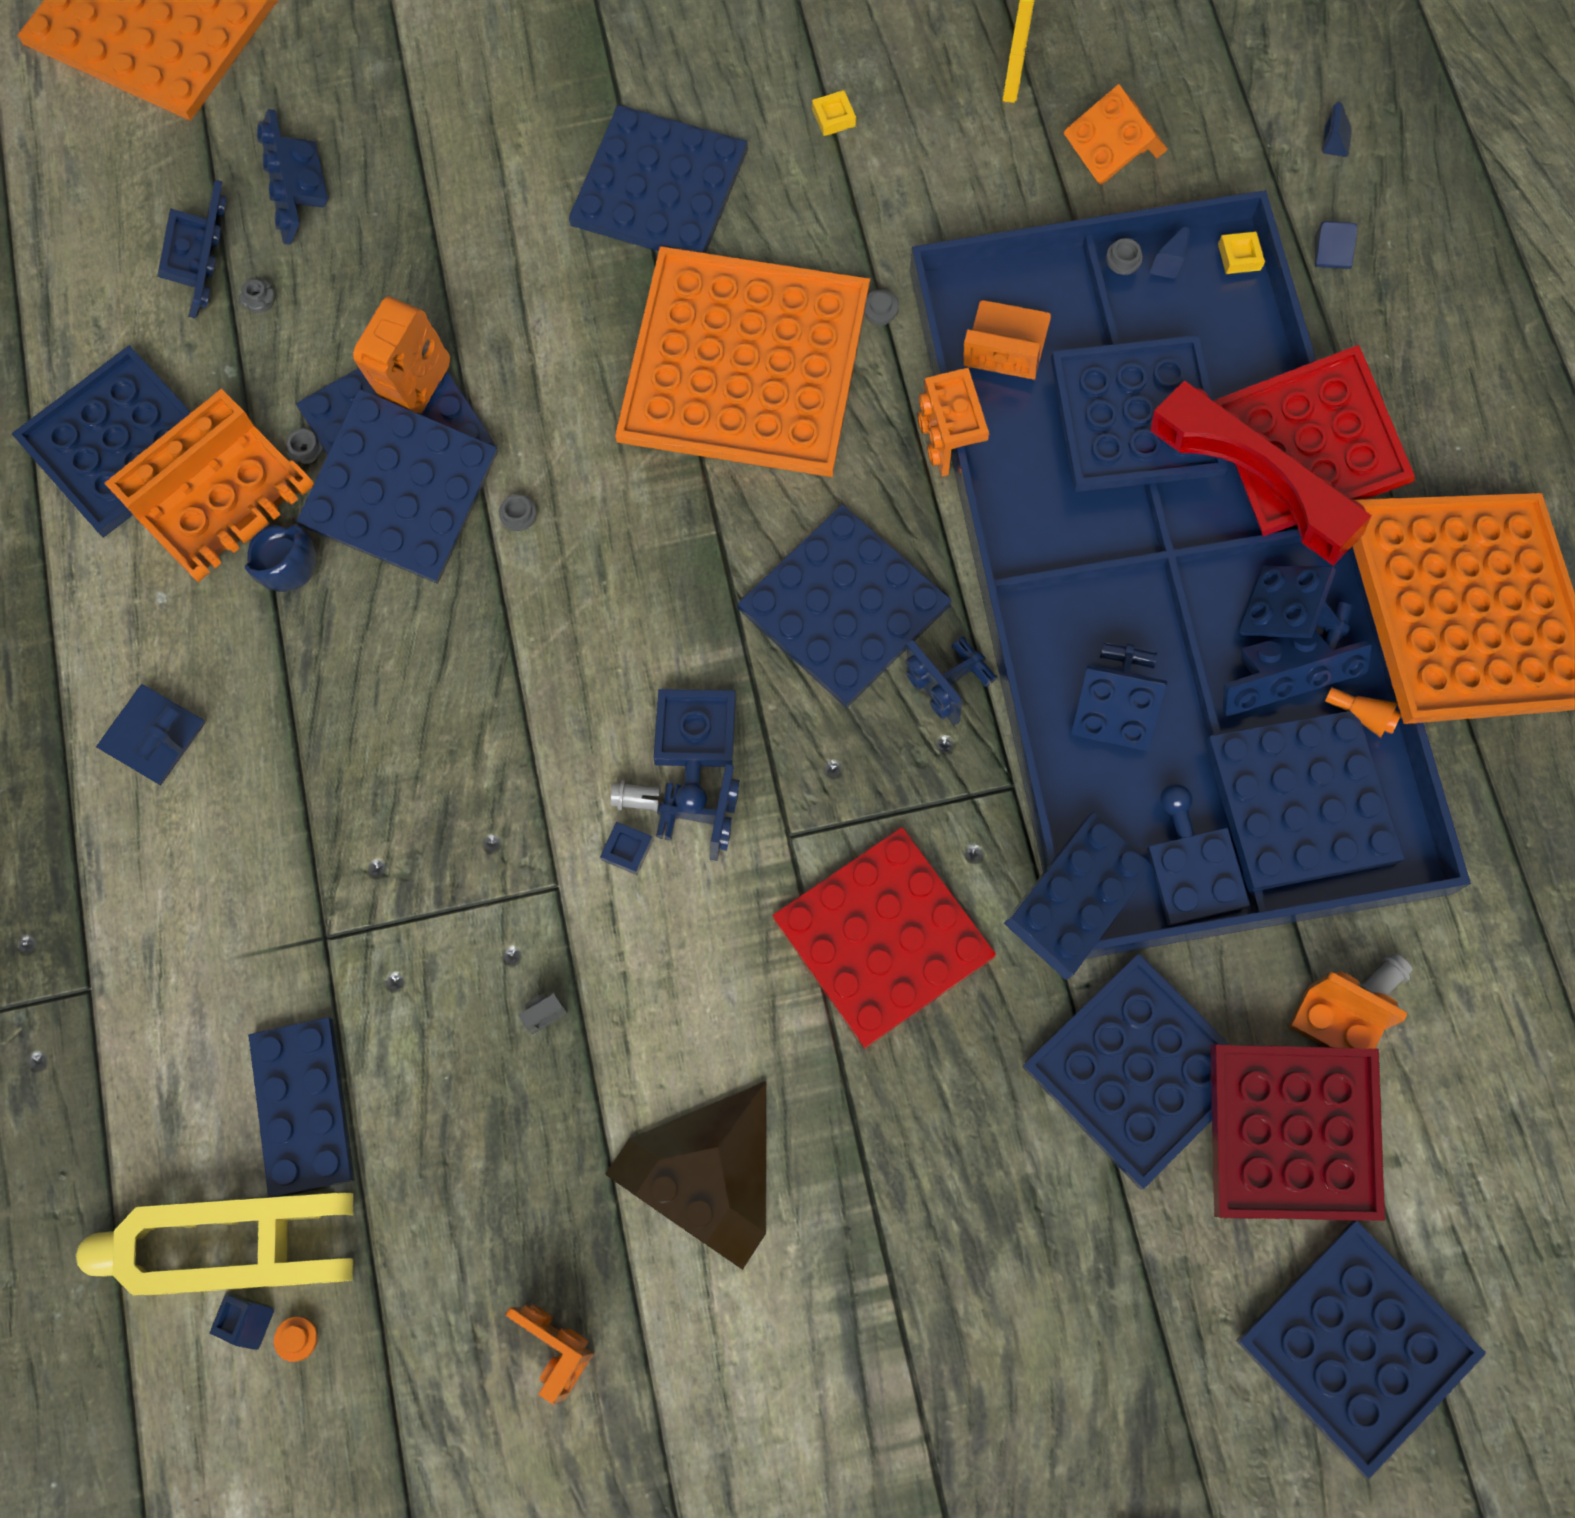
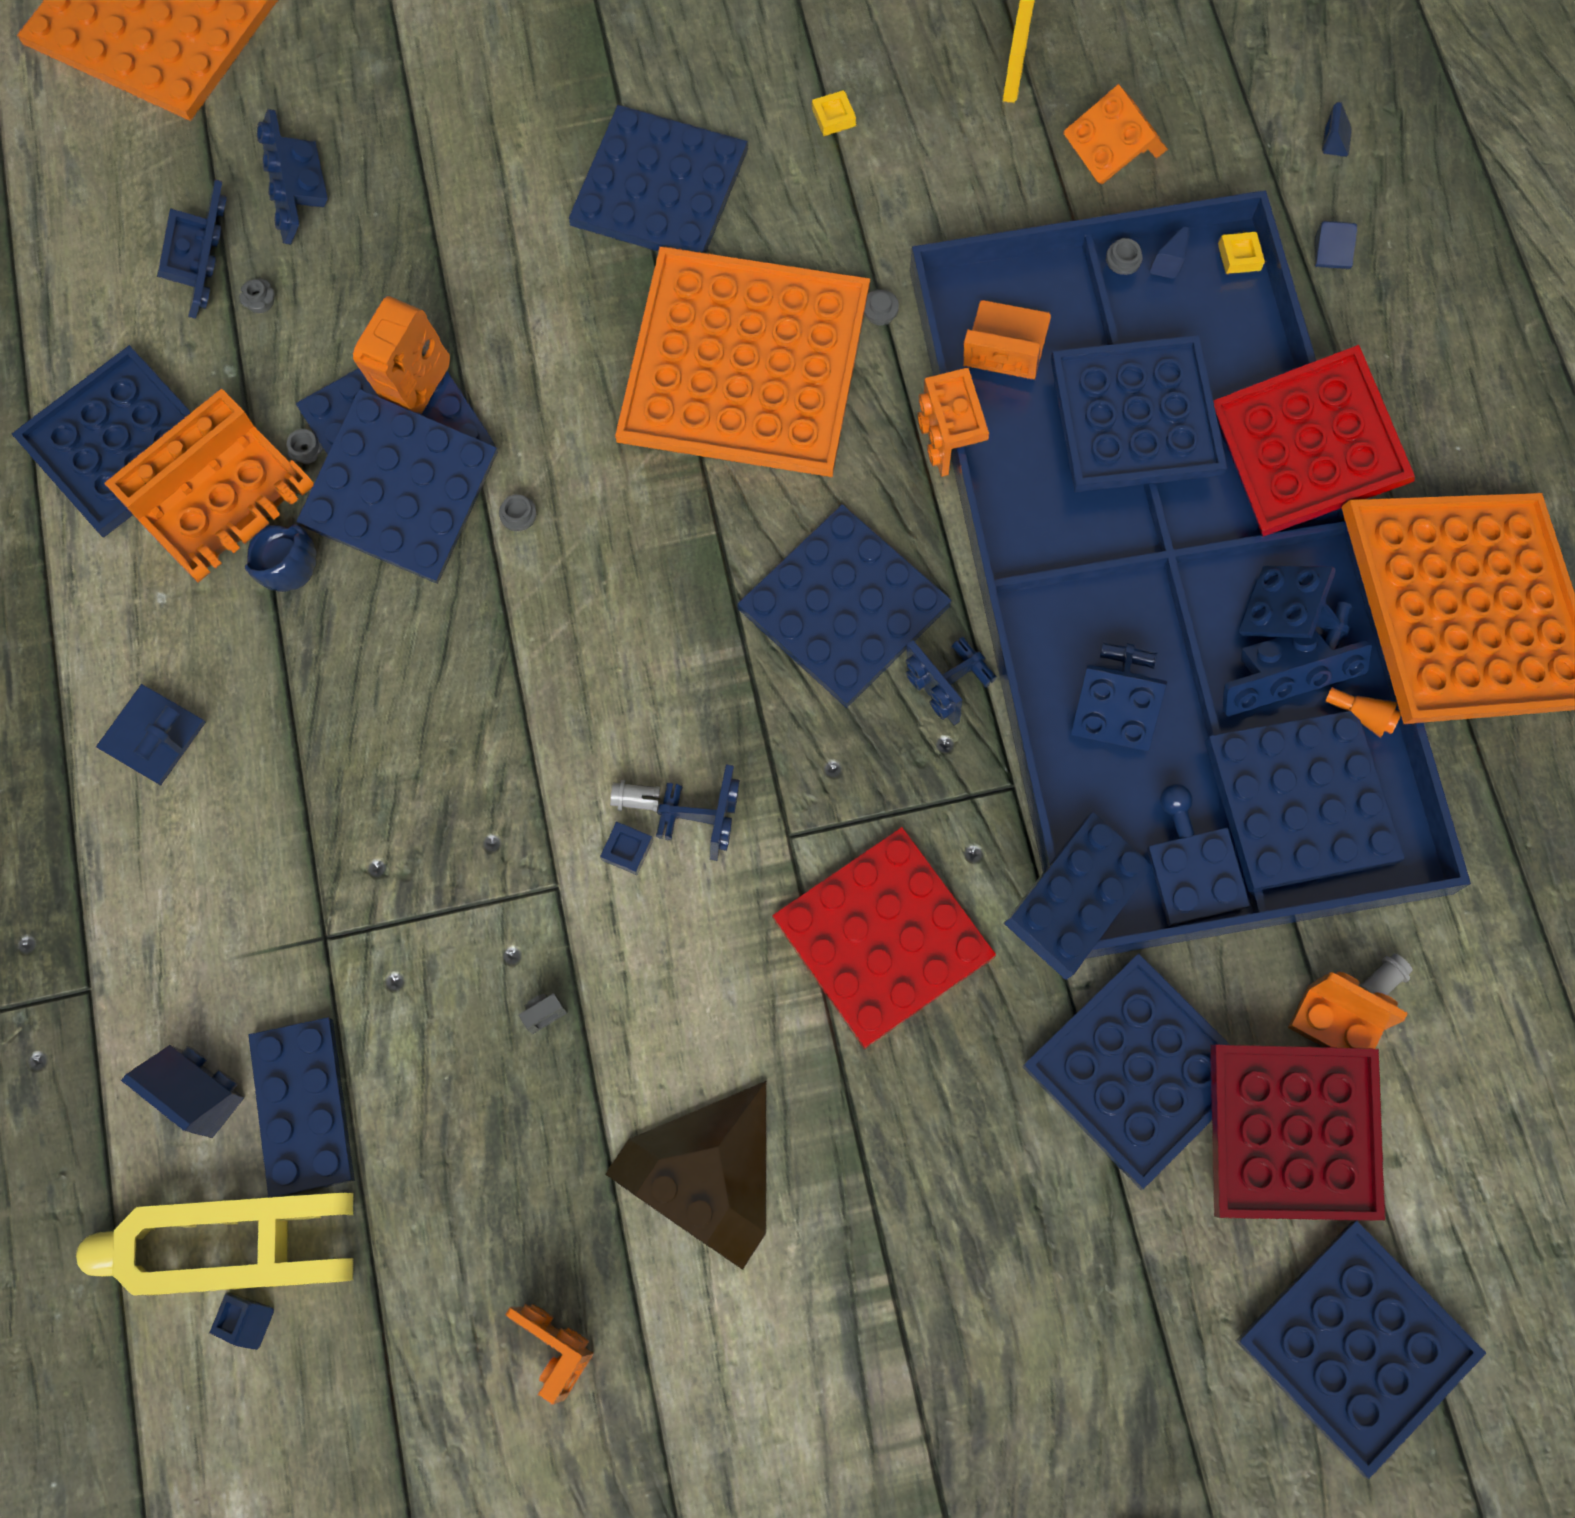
(186, 1090): none -> dark blue slope
(295, 1339): orange plate -> none
(694, 732): dark blue plate -> none
(1324, 516): red arch -> none

